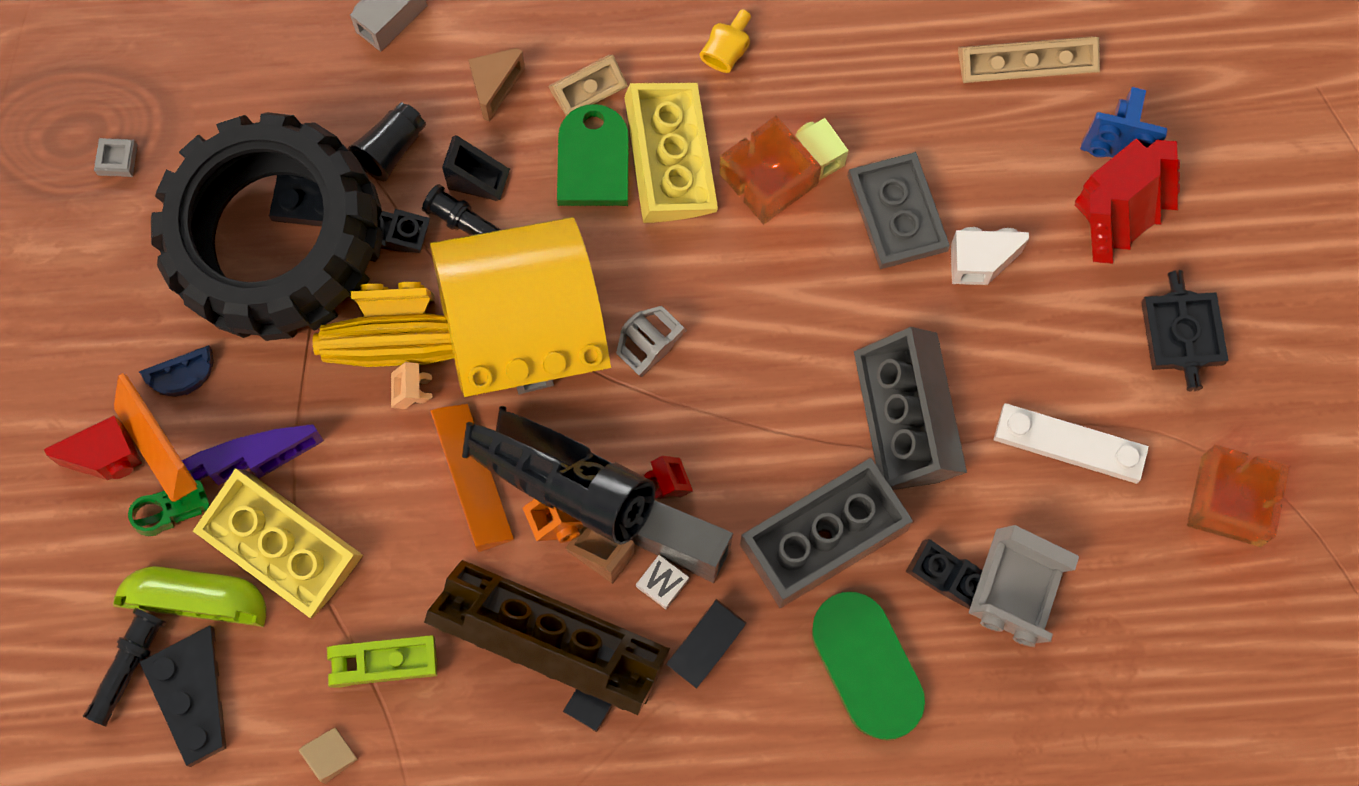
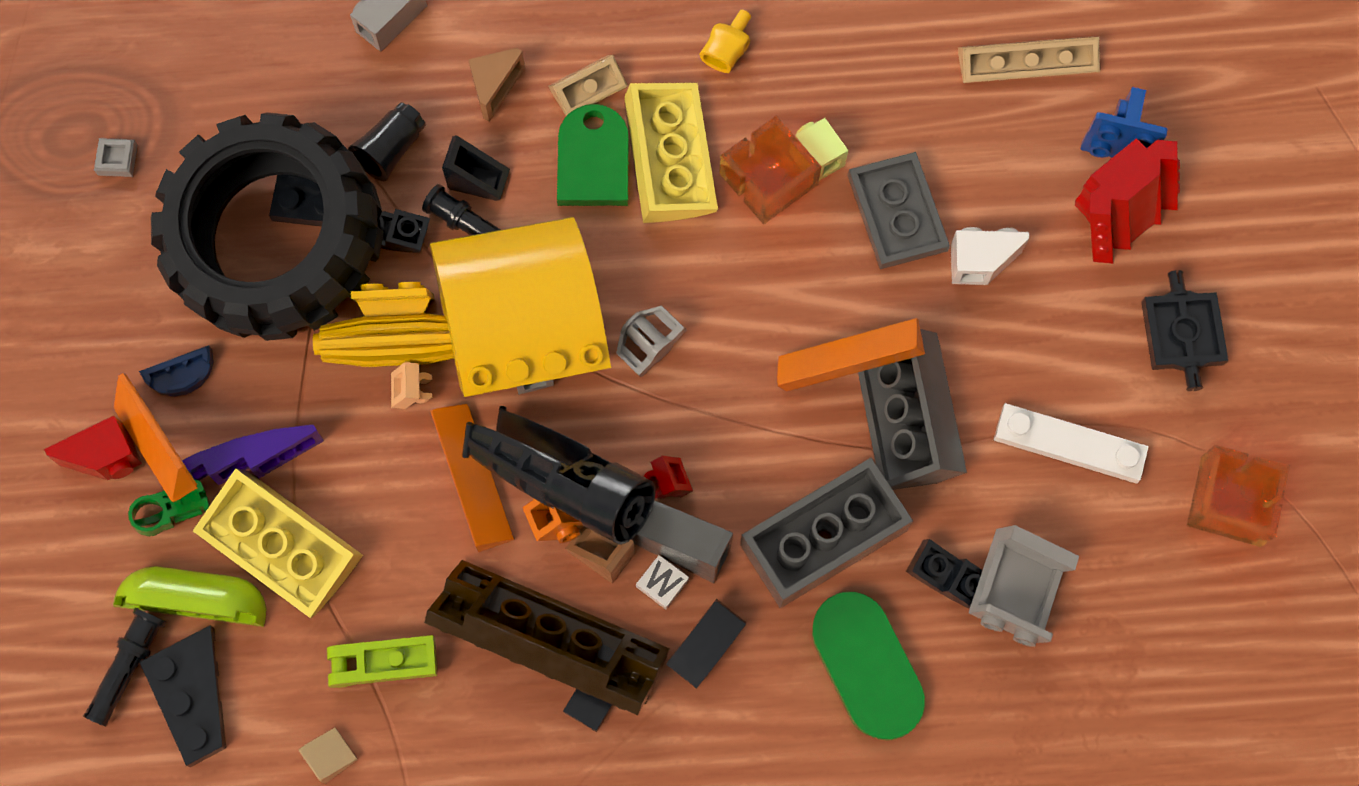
(850, 355): none -> orange slope

